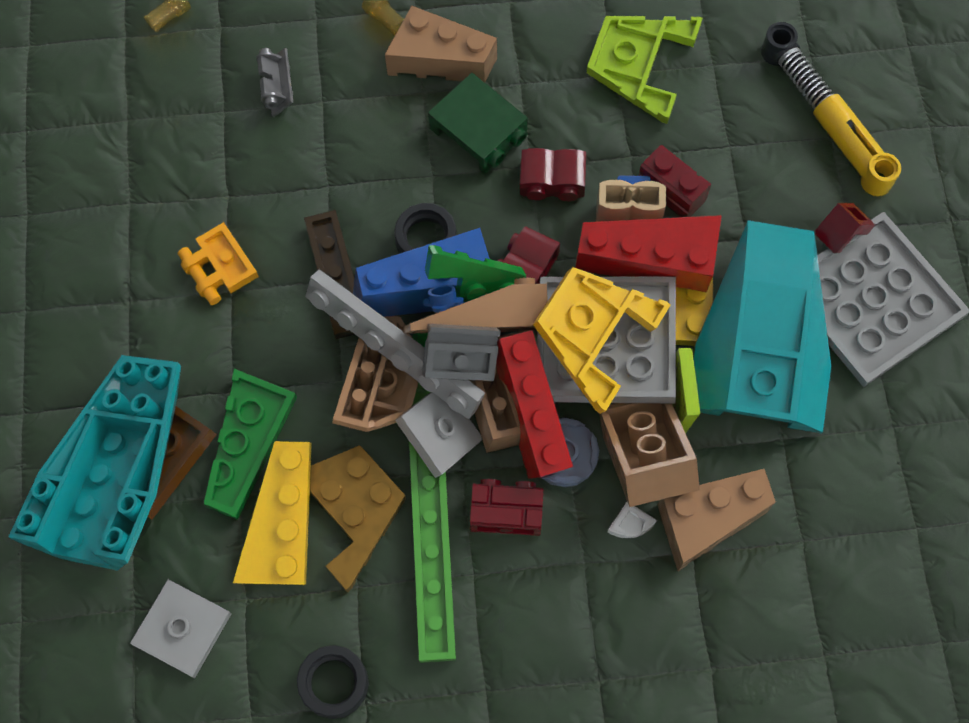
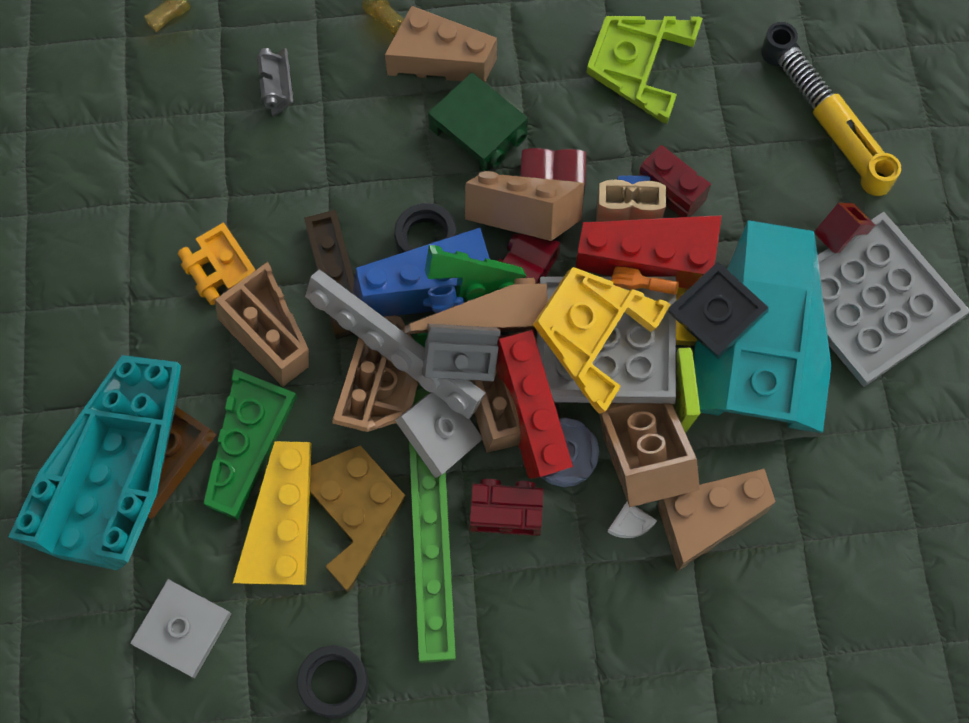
(263, 324): none -> medium nougat wedge
(524, 204): none -> medium nougat wedge
(632, 279): none -> orange piece
(718, 310): none -> black plate

